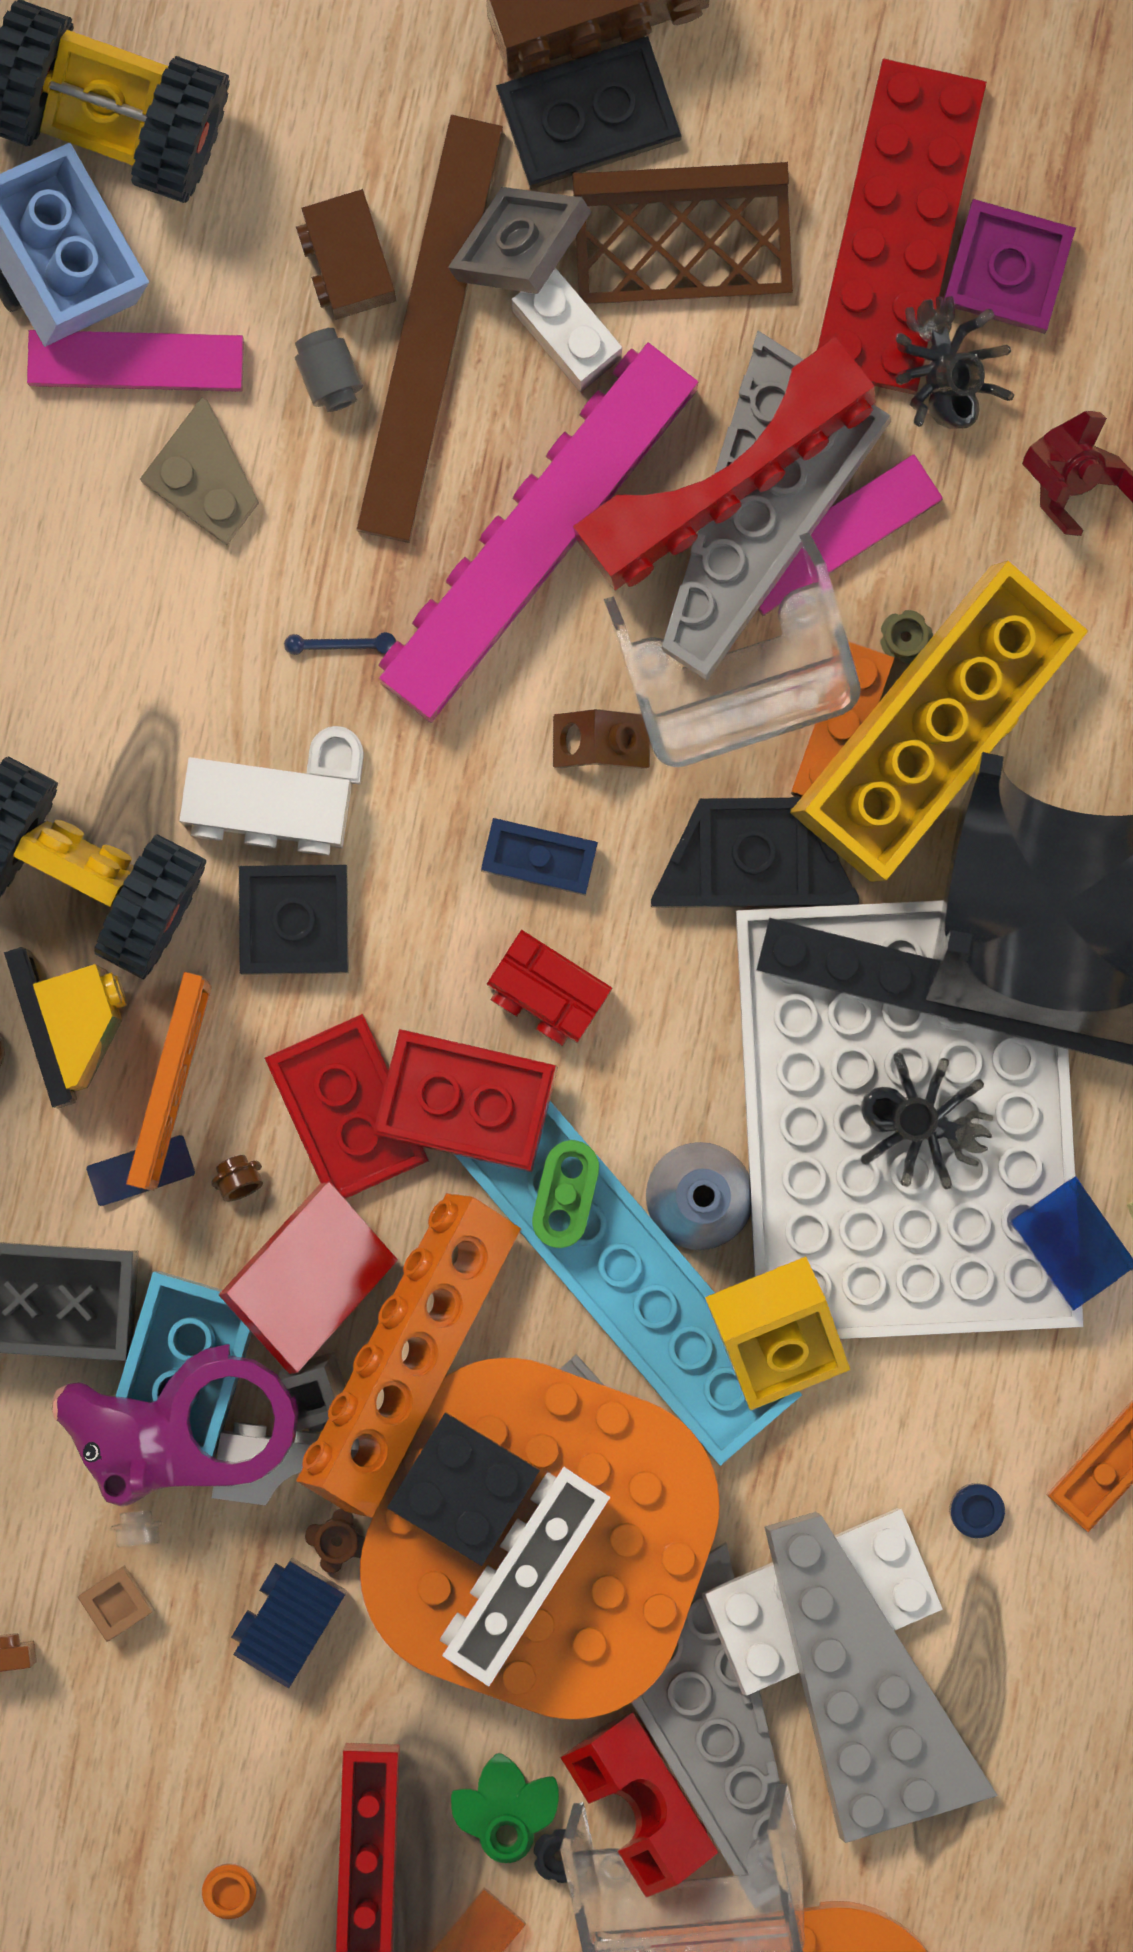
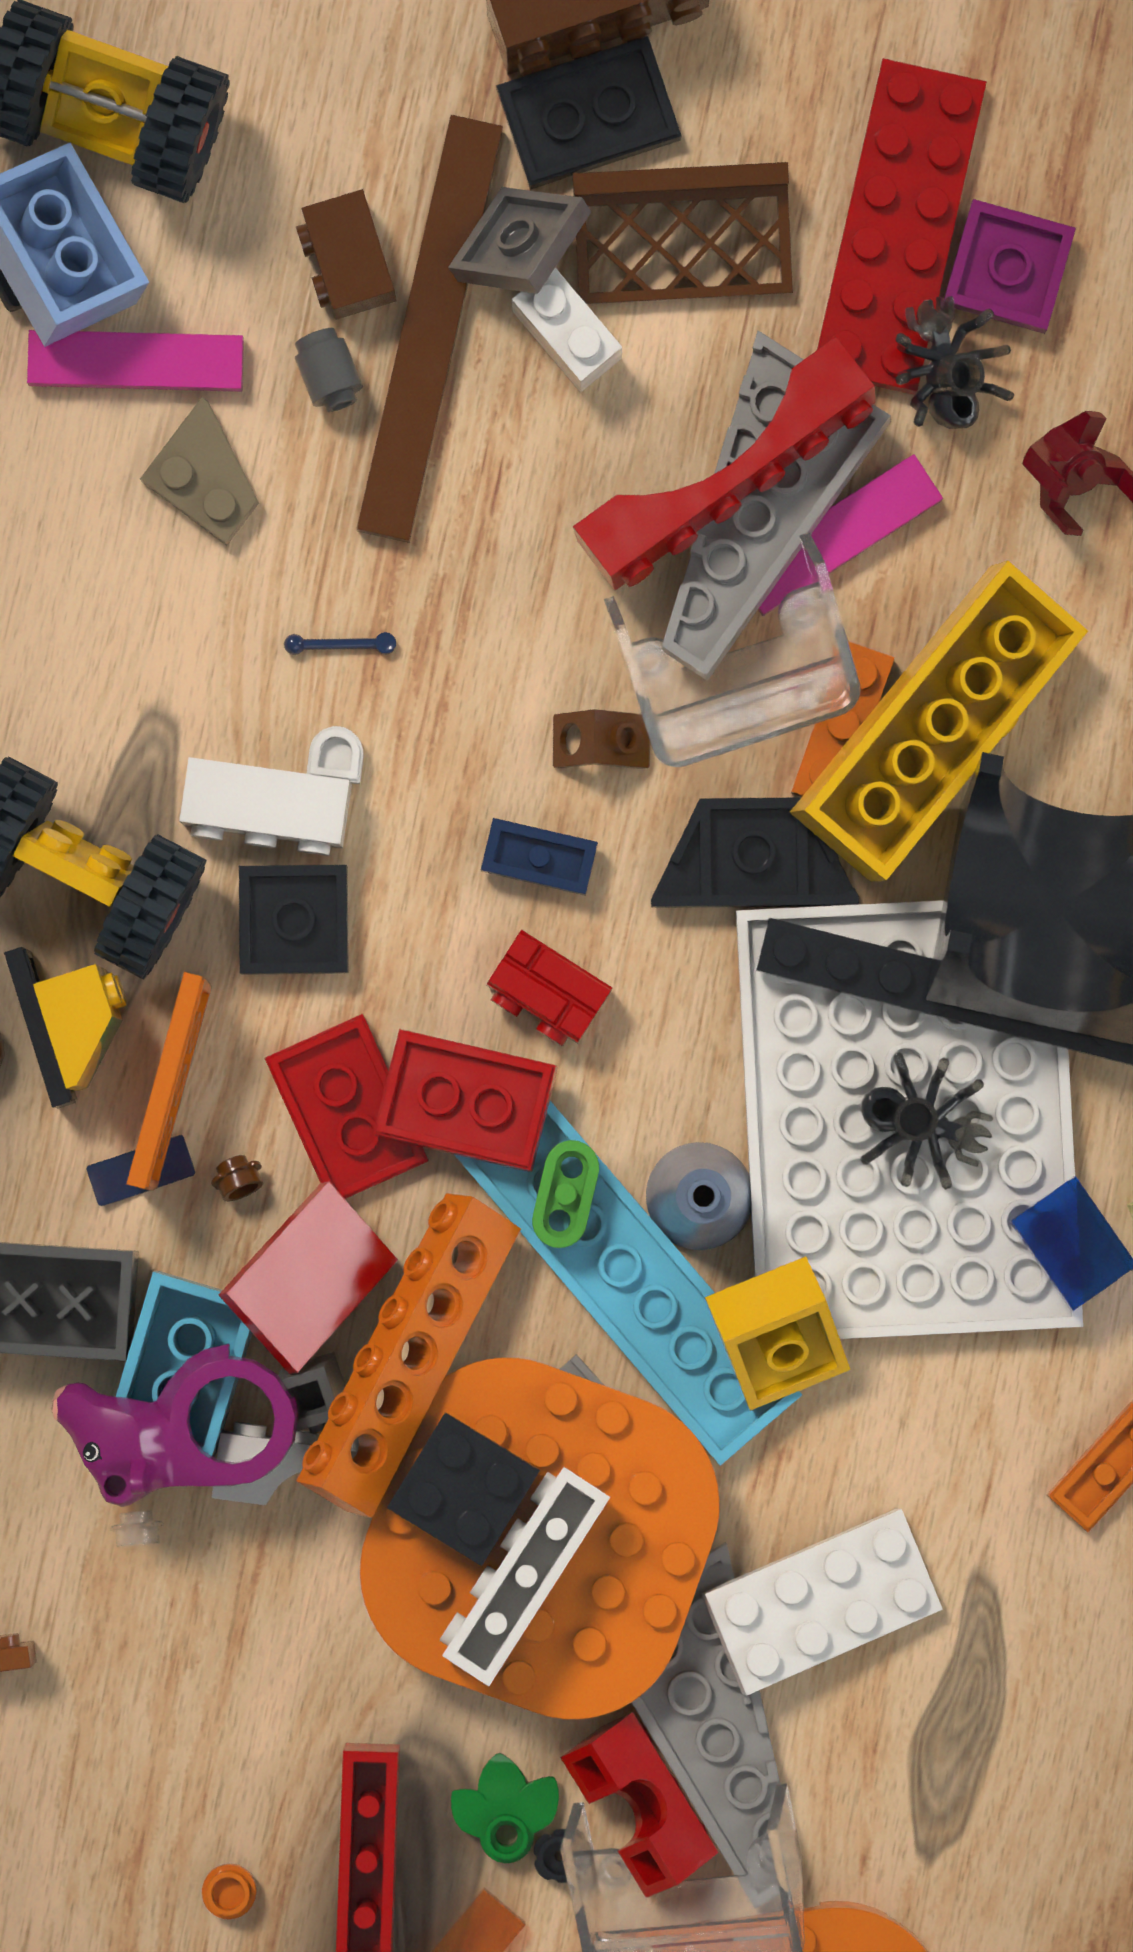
(115, 1603): medium nougat plate -> none
(289, 1621): dark blue brick -> none
(321, 1538): reddish brown plate -> none
(538, 532): dark pink brick -> none
(874, 1718): light grey wing -> none
(909, 622): olive plate -> none
(977, 1510): dark blue tile -> none

